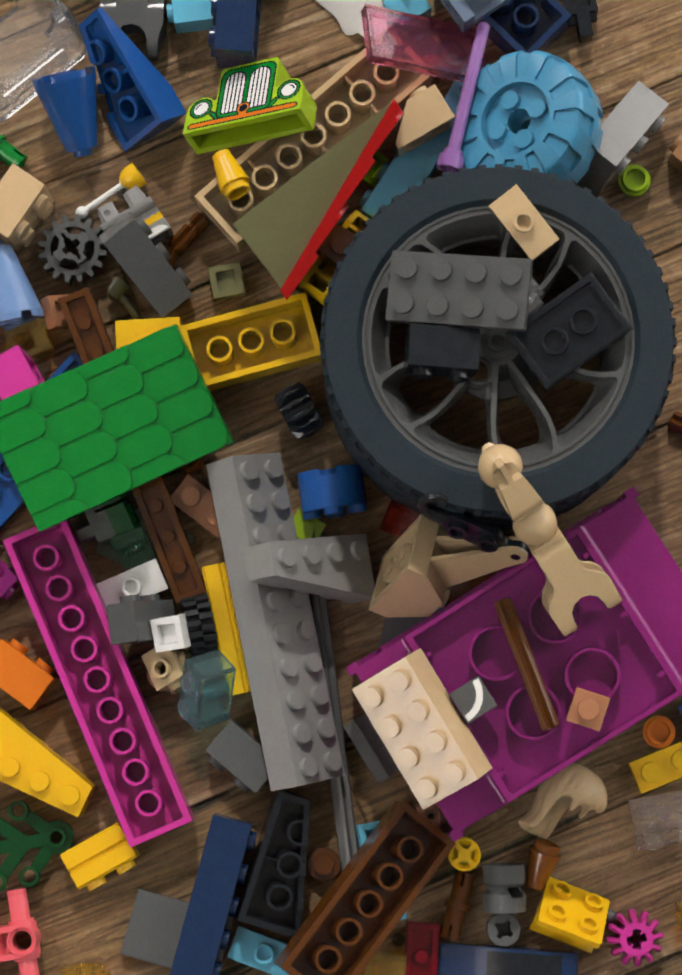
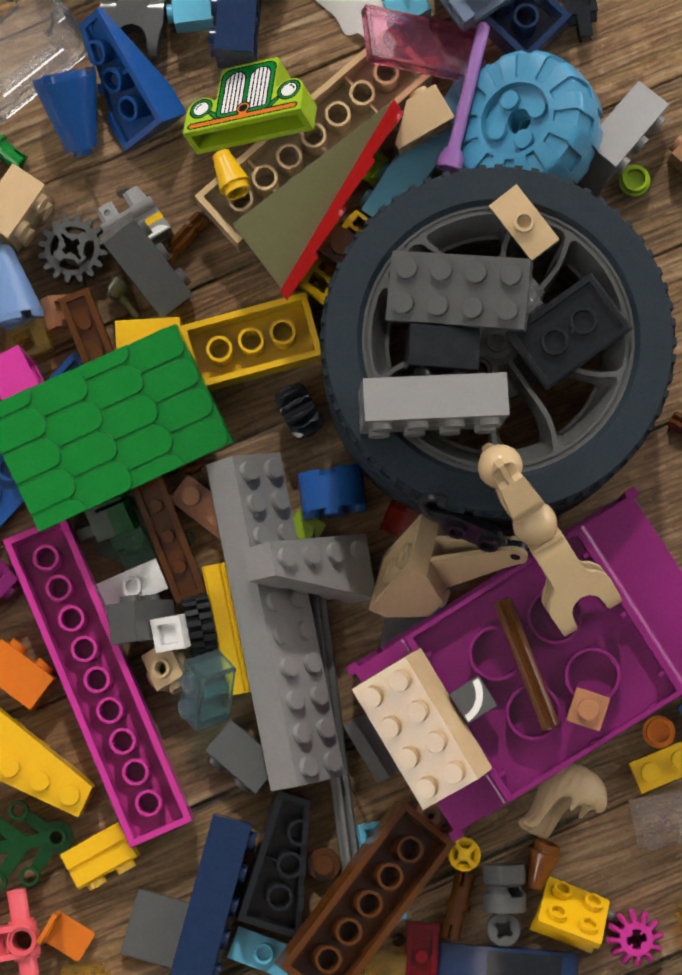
(66, 935): none -> orange bracket
(128, 179): hinge -> none
(226, 281): olive plate -> none
(433, 404): none -> light grey brick

